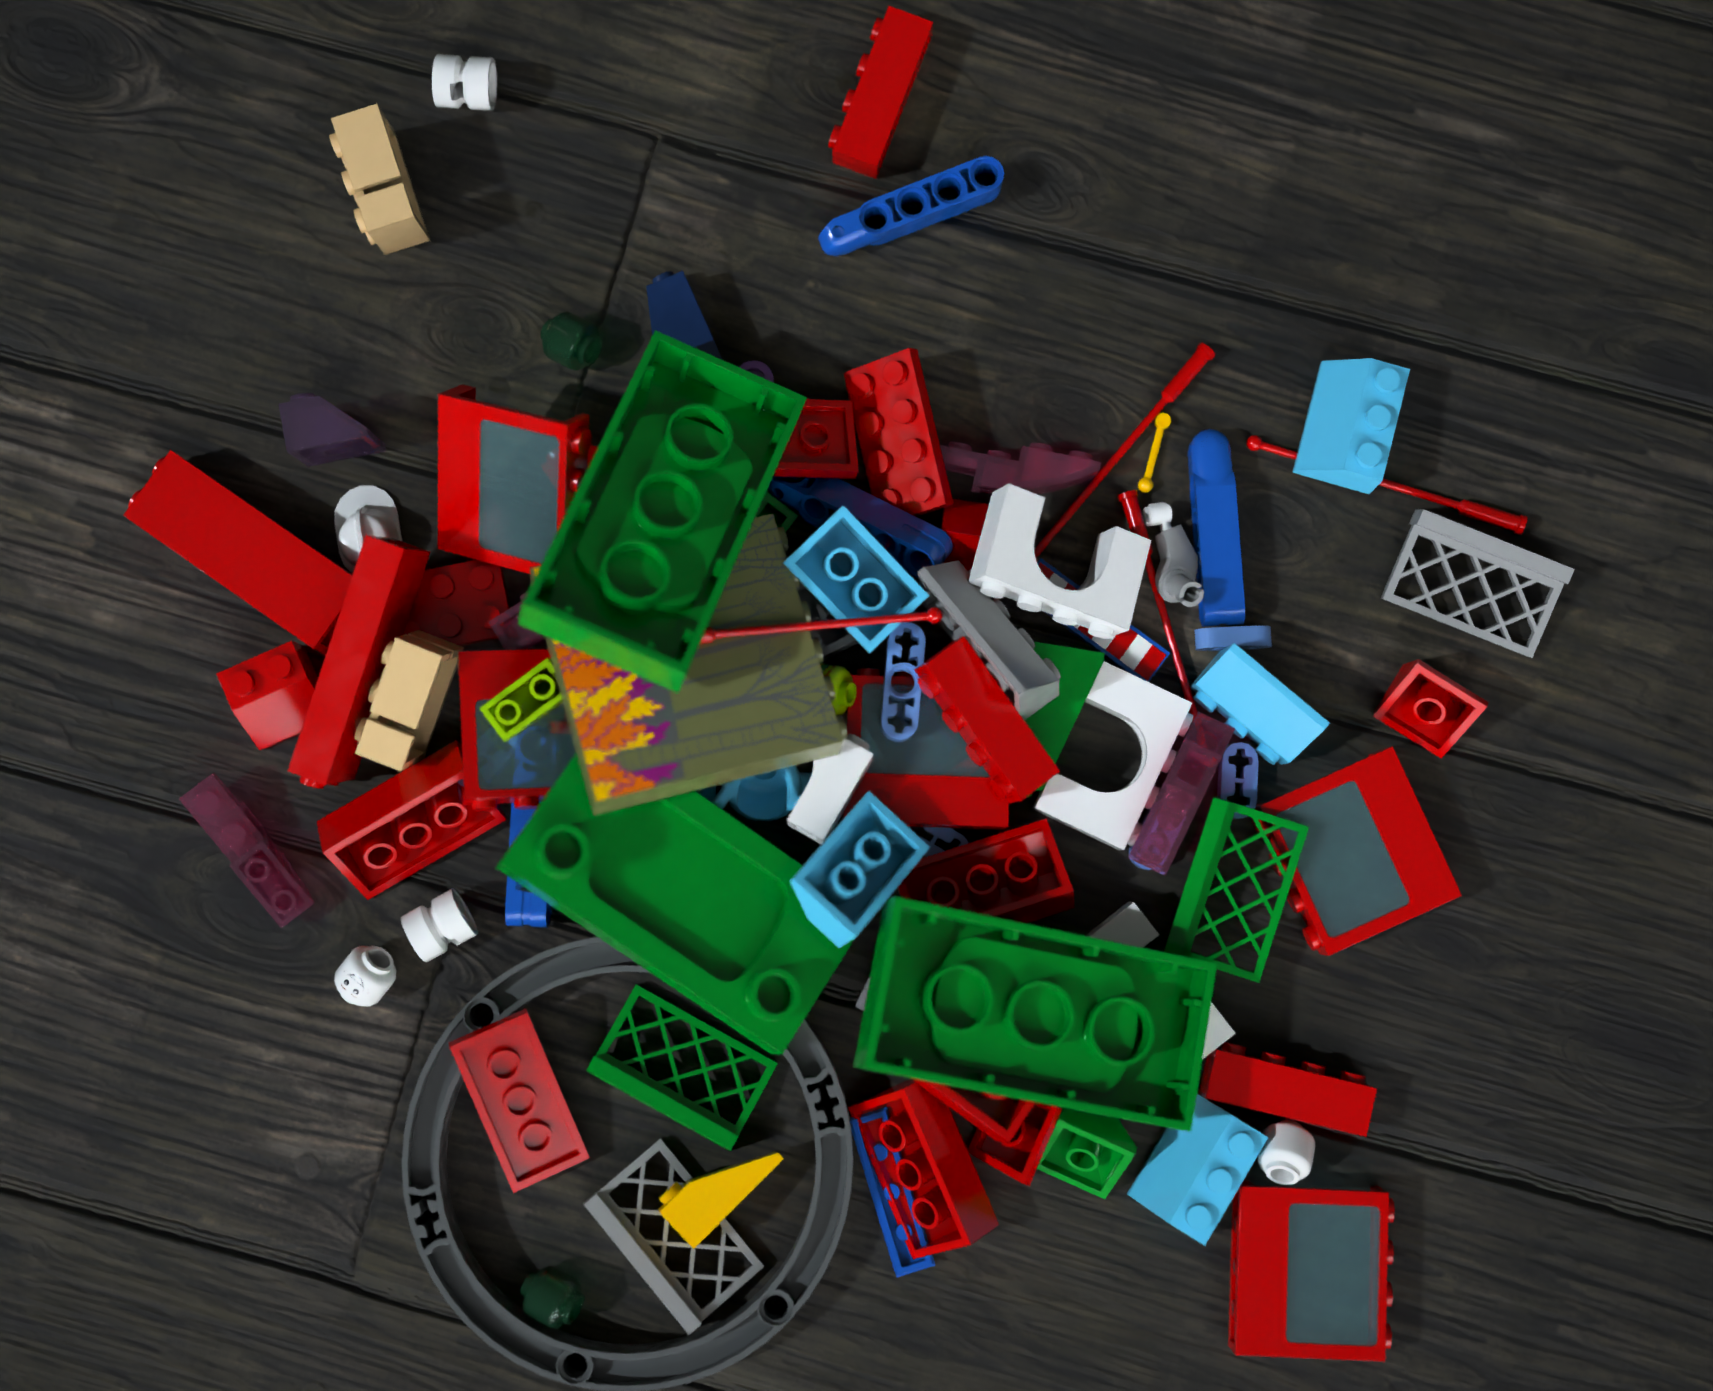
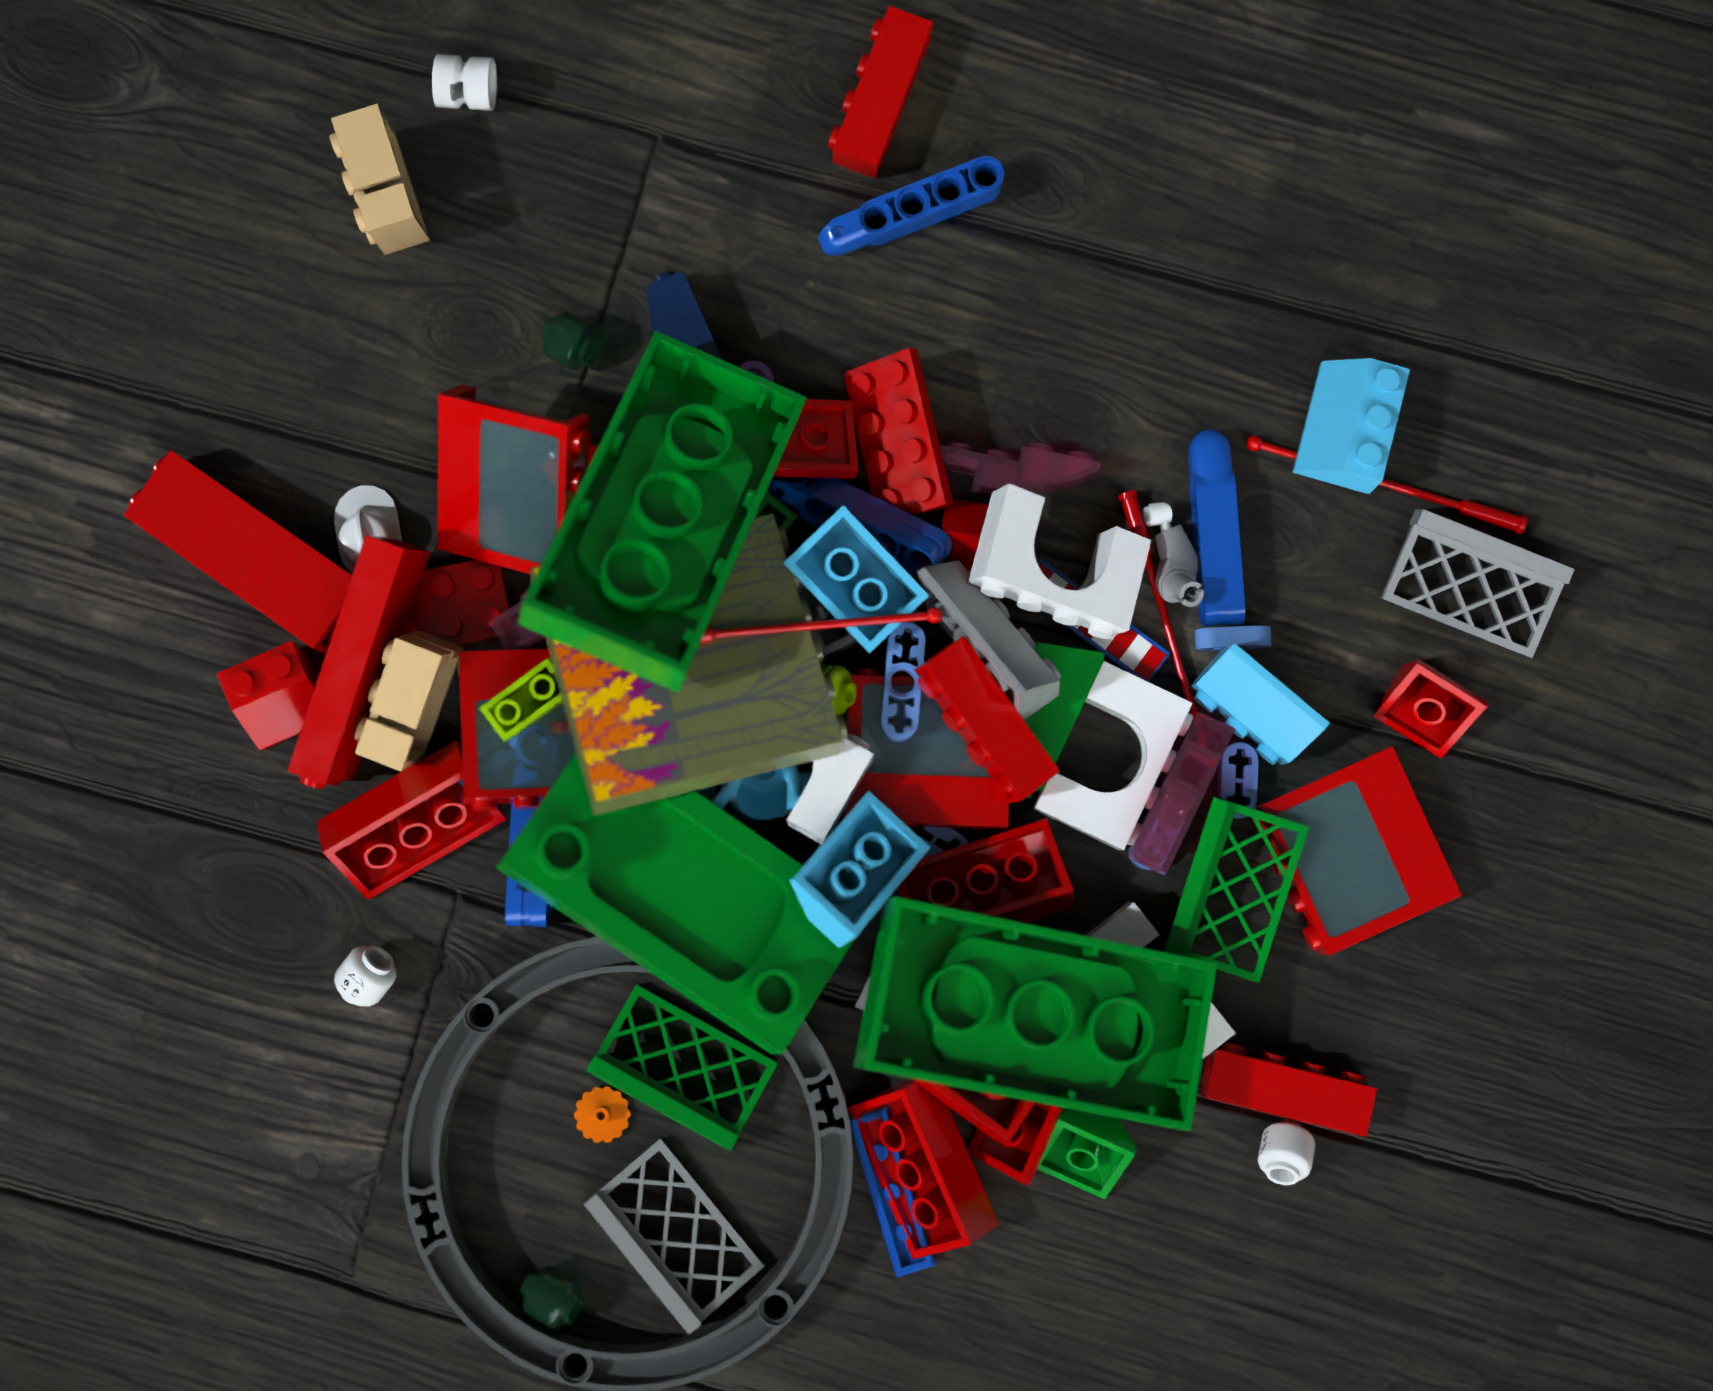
(249, 848): clear pink slope -> none
(322, 433): clear purple slope -> none
(436, 926): white wheel -> none
(519, 1100): red plate -> none
(602, 1114): none -> orange piece
(708, 1199): yellow slope -> none
(1161, 422): yellow hinge -> none
(1169, 394): red piece -> none
(1198, 1171): medium azure slope -> none
(1310, 1273): panel -> none

